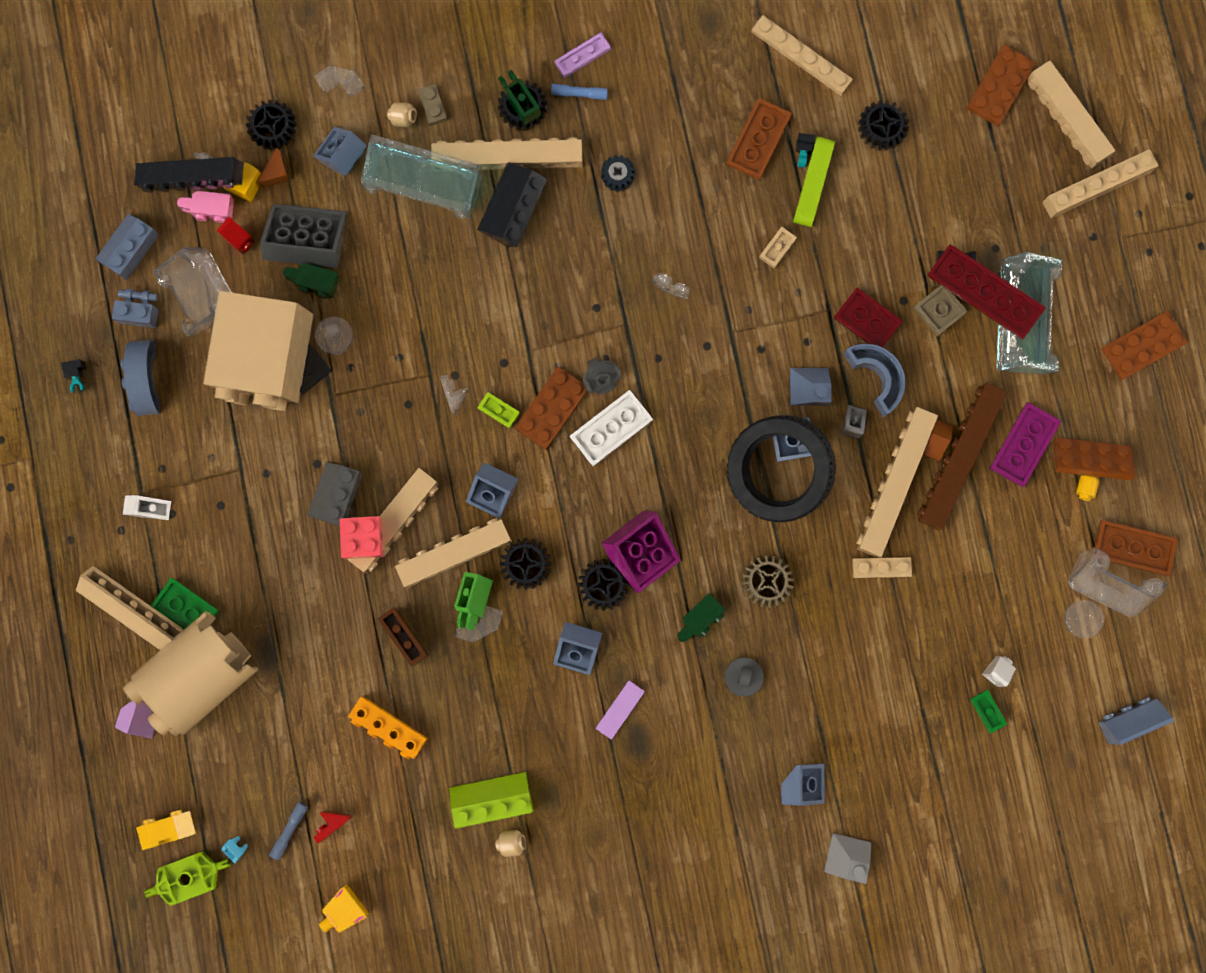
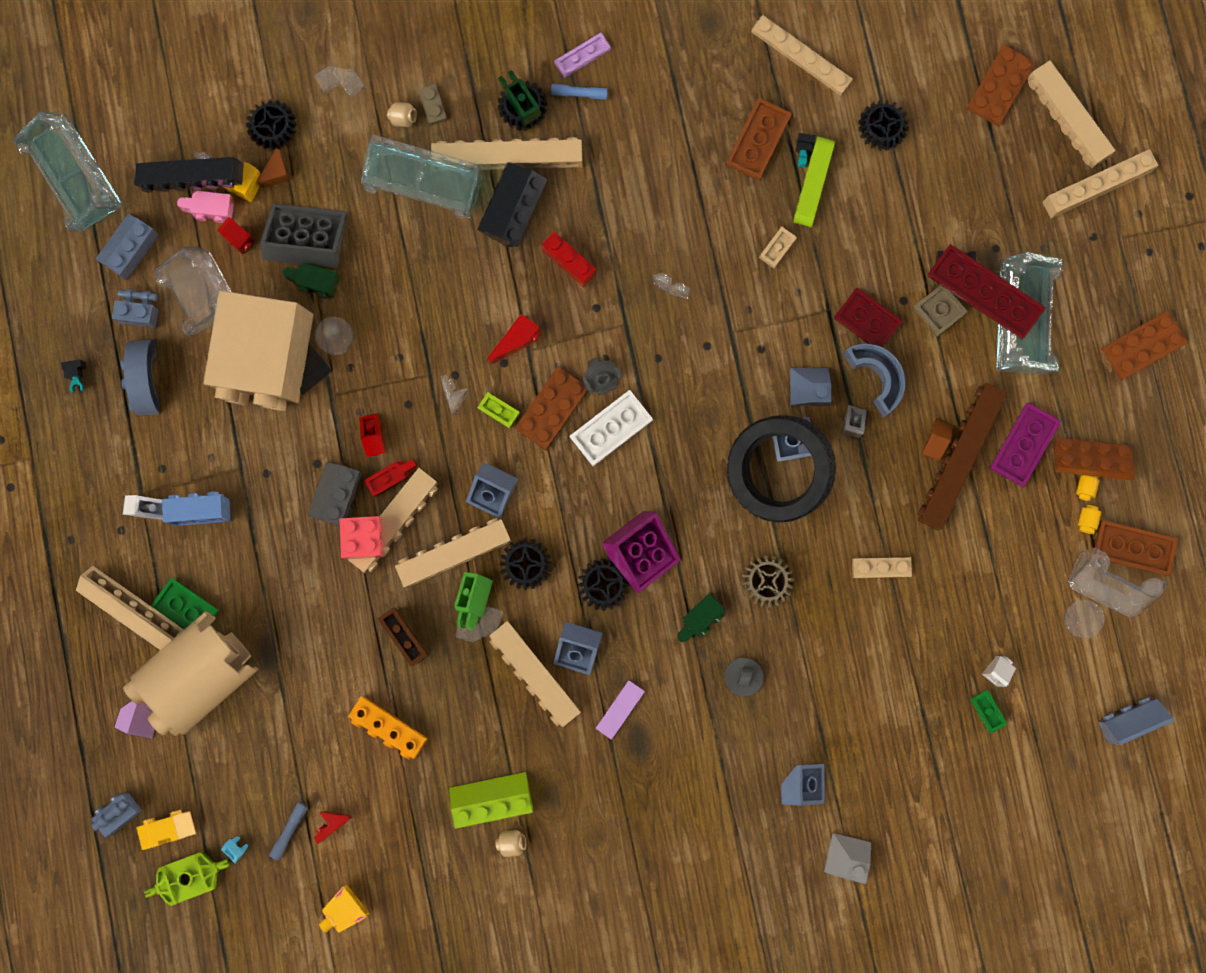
(68, 169): none -> windscreen
(115, 815): none -> sand blue brick
(196, 509): none -> medium blue brick
(340, 150): sand blue slope -> none
(371, 435): none -> red slope
(389, 477): none -> red hinge
(518, 337): none -> red slope
(535, 674): none -> tan brick
(568, 259): none -> red brick
(615, 179): black wheel -> none
(897, 482): tan brick -> none
(1089, 519): none -> yellow brick

